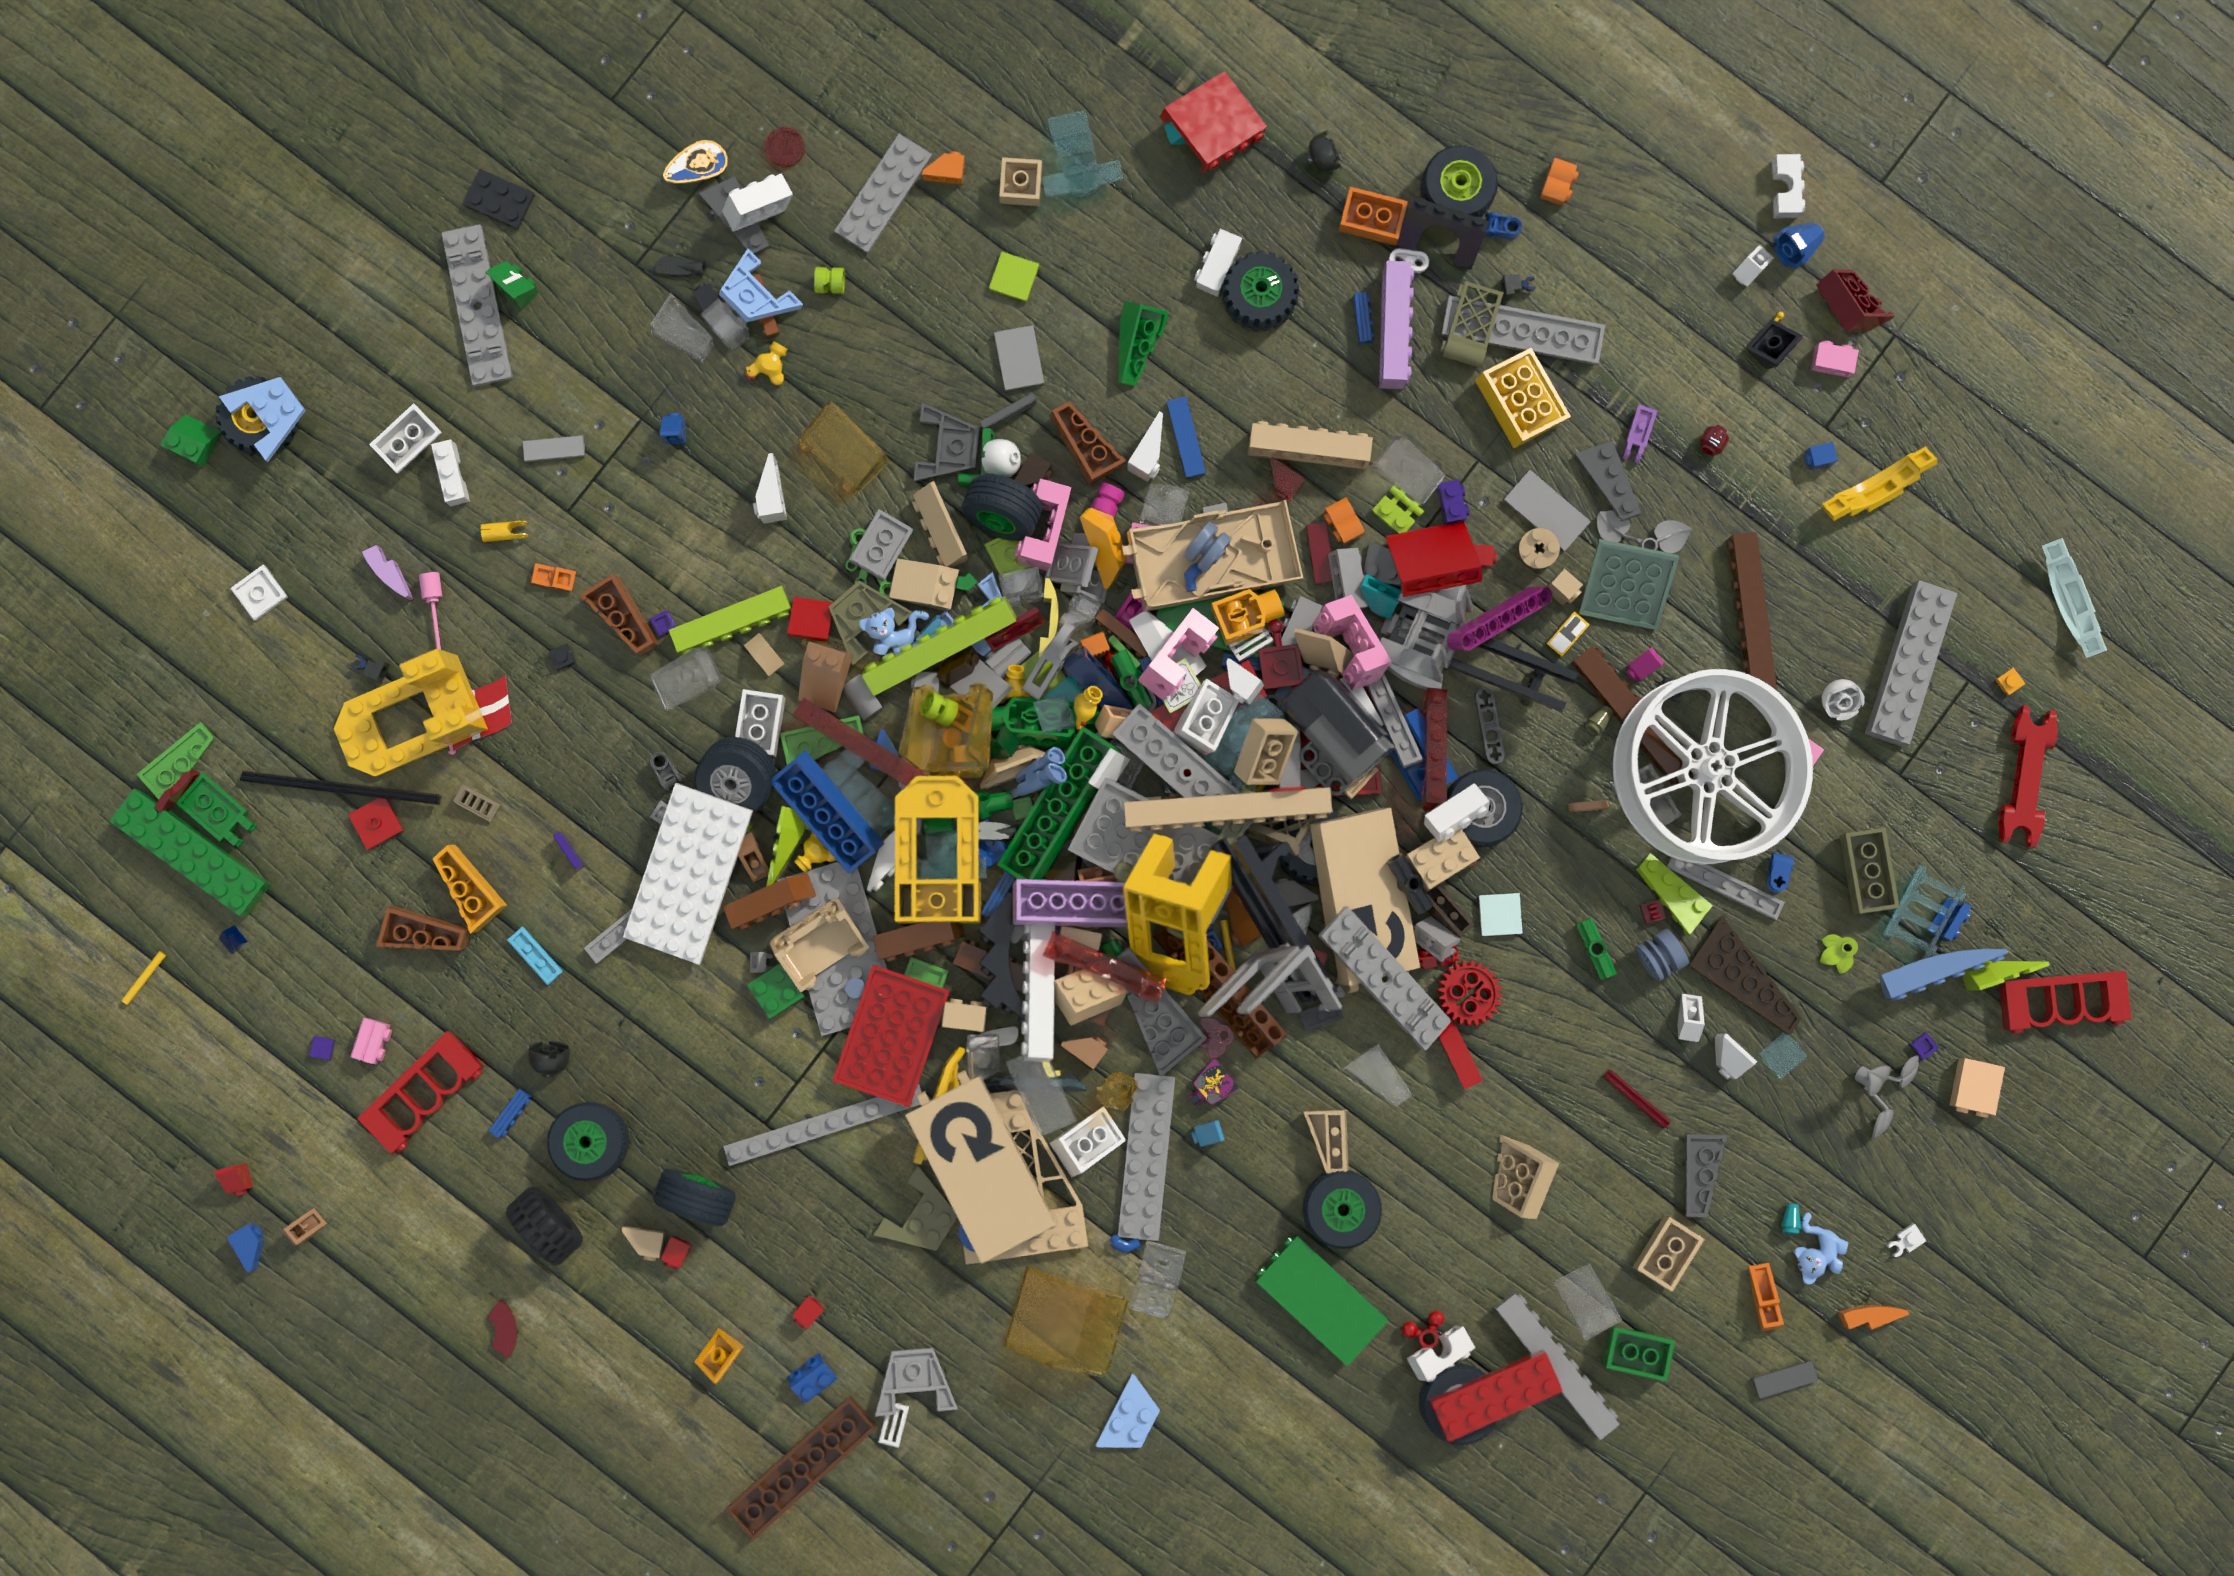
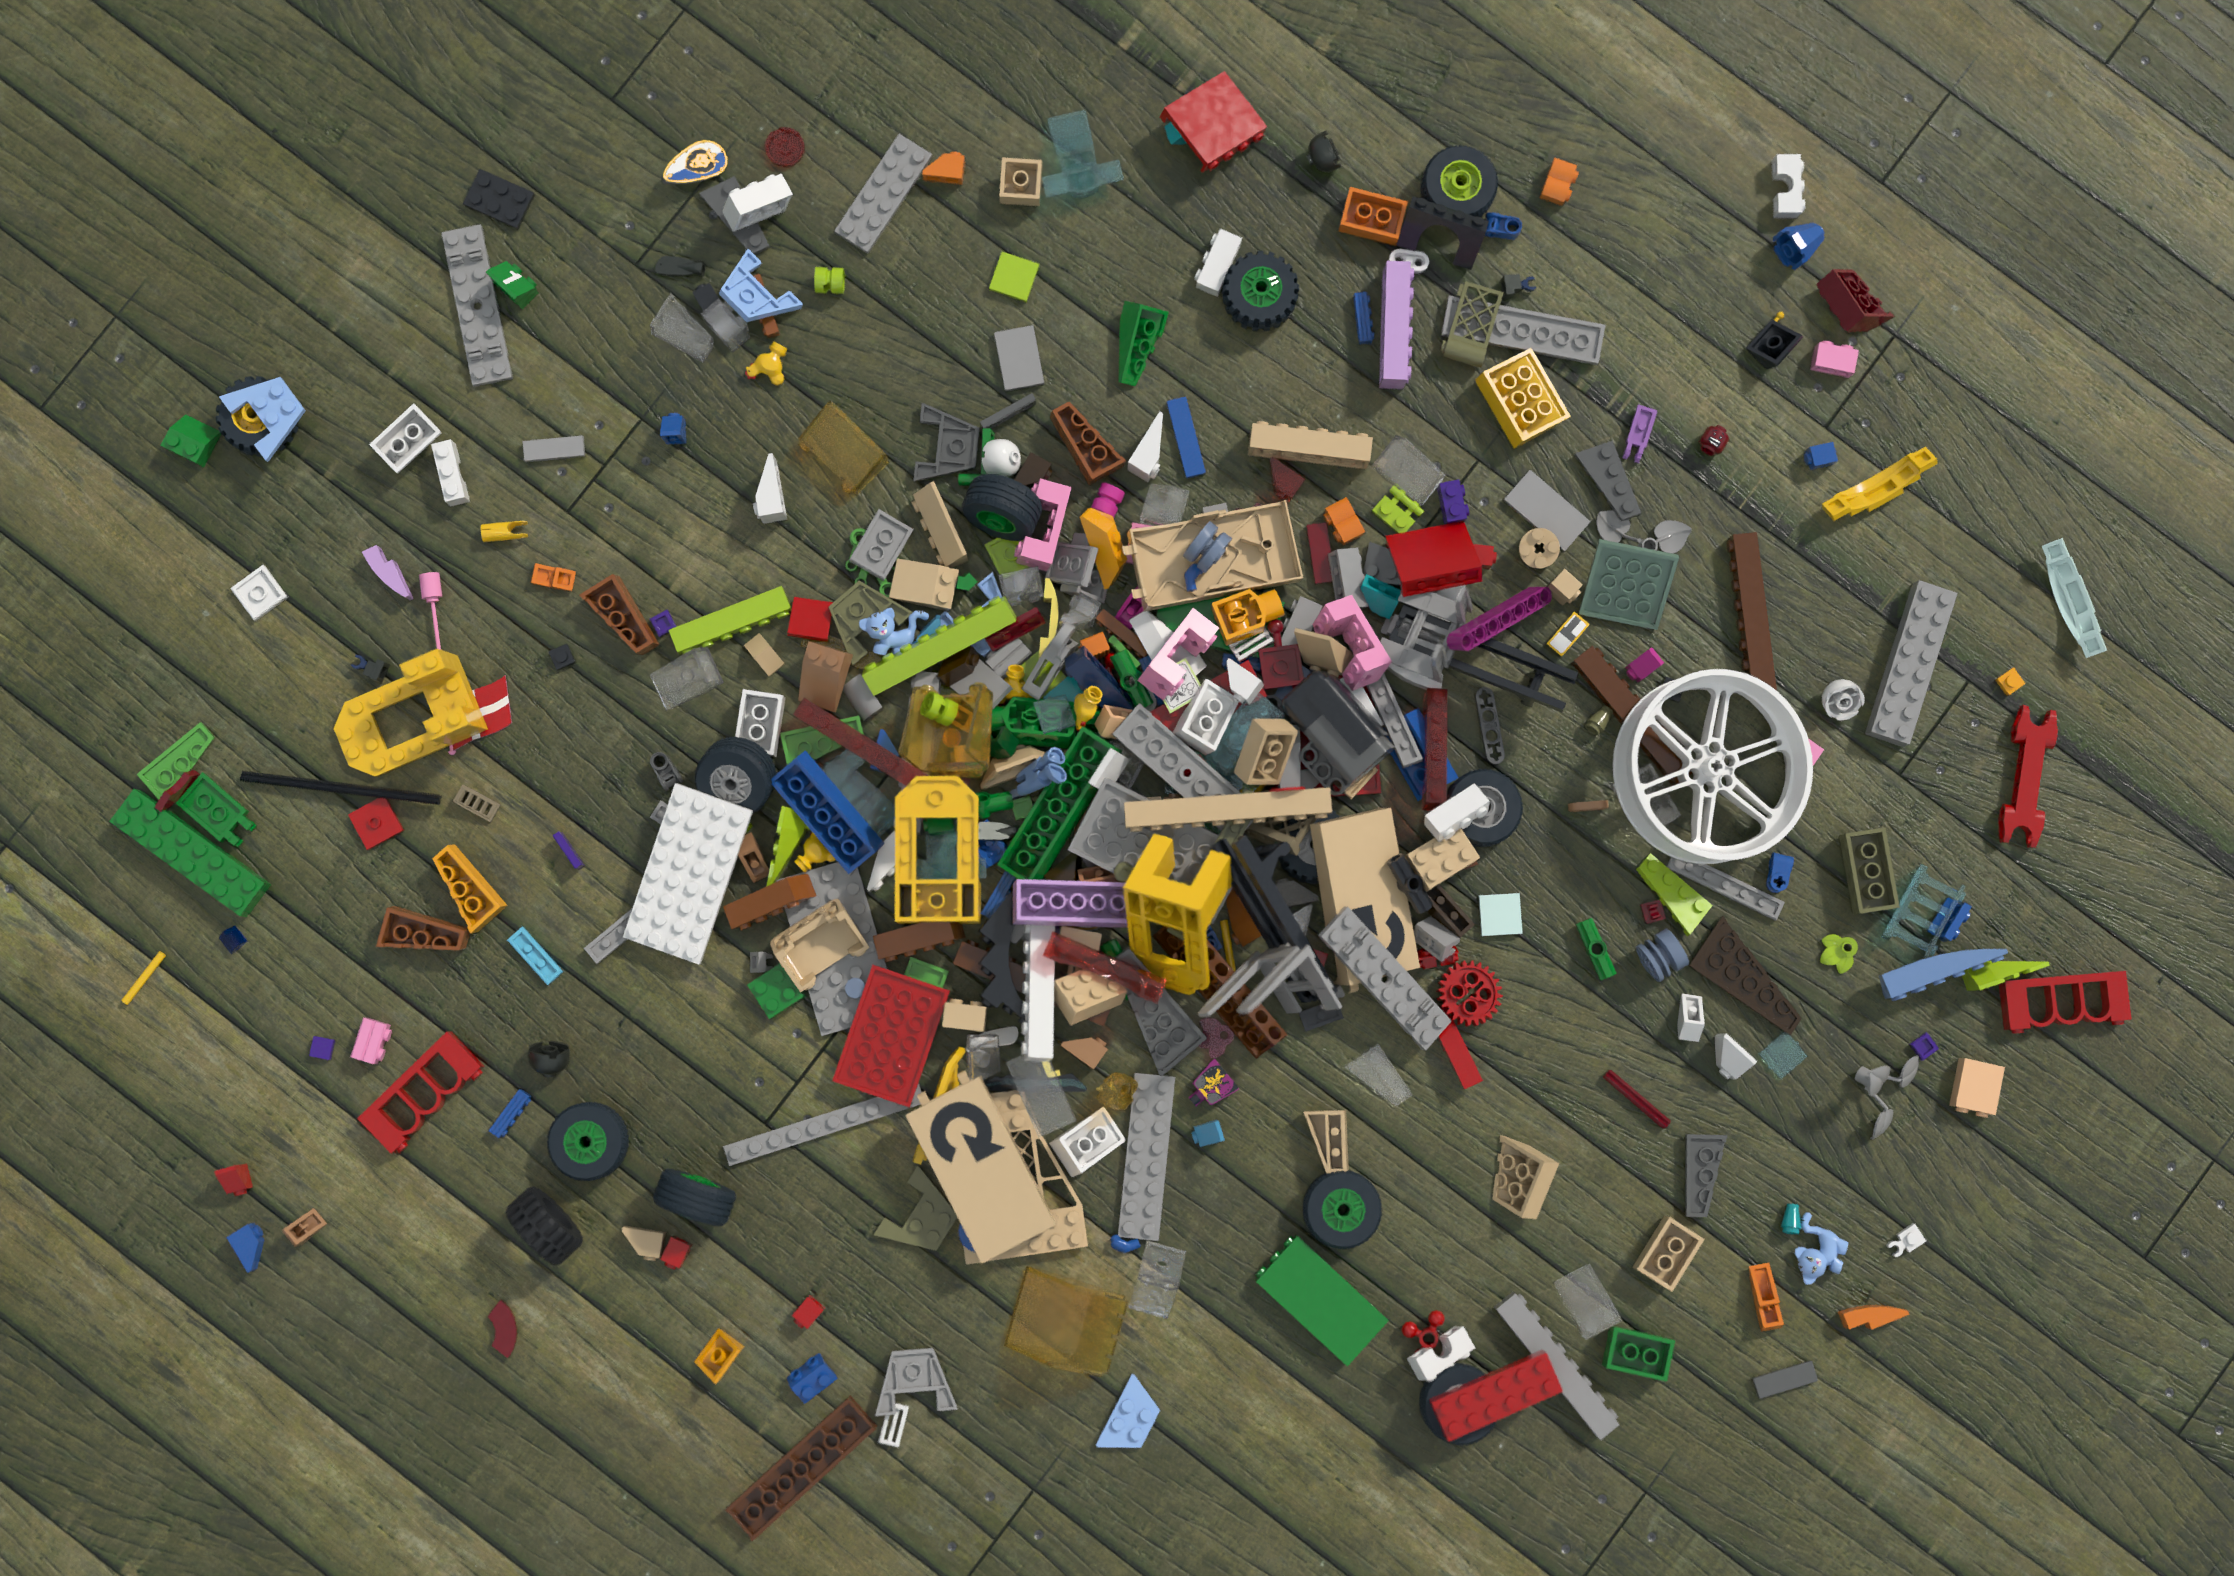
(1752, 266): white slope -> none

